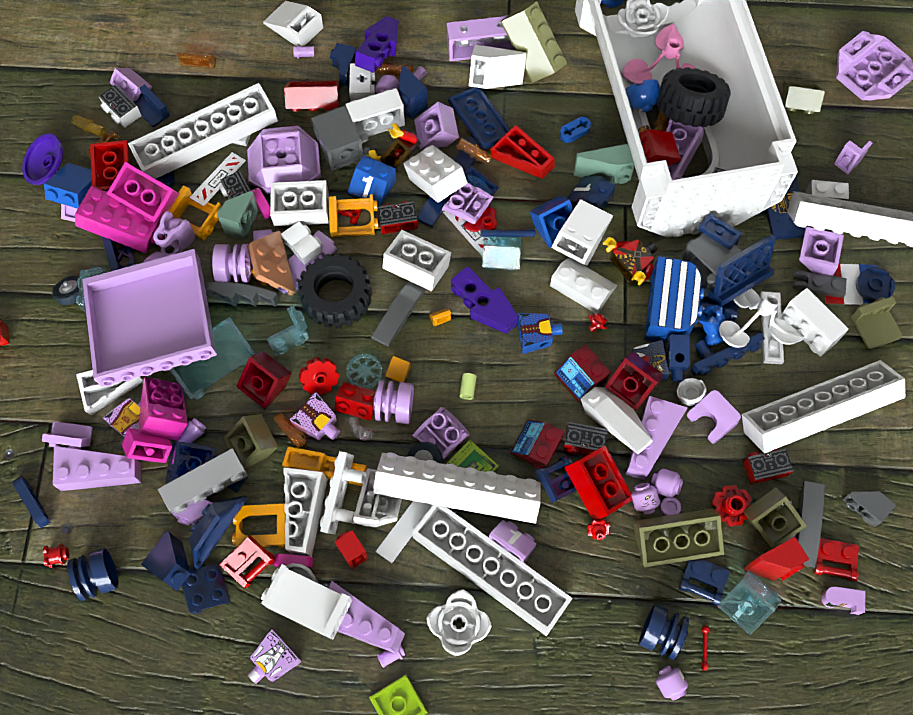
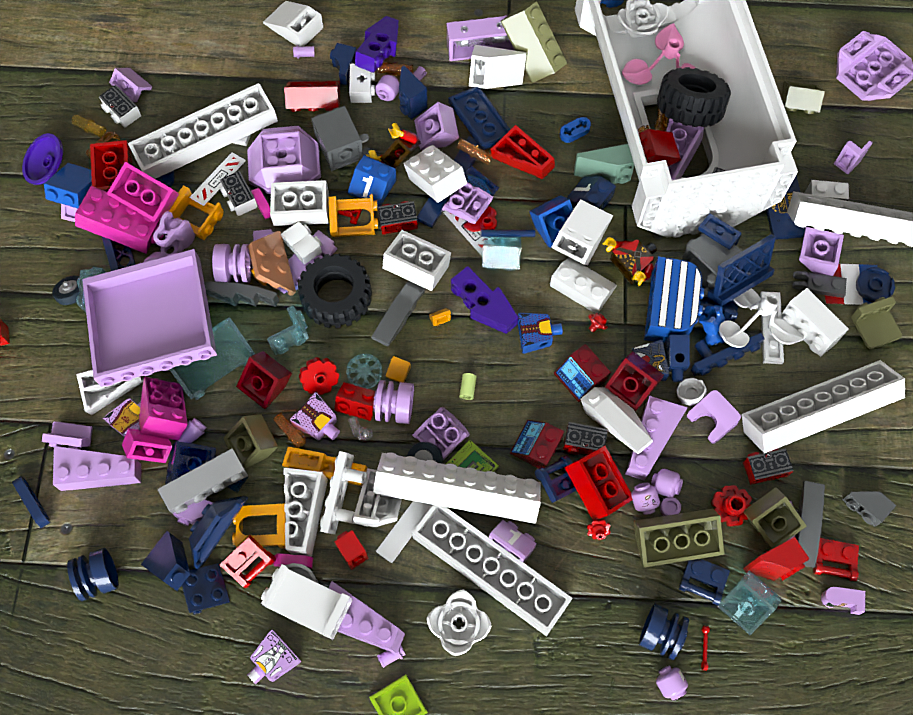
(55, 555): red brick -> none
(151, 107): dark blue panel -> none
(197, 60): clear orange slope -> none
(238, 215): sand green slope -> none
(377, 112): white brick -> none
(644, 95): blue cylinder -> none

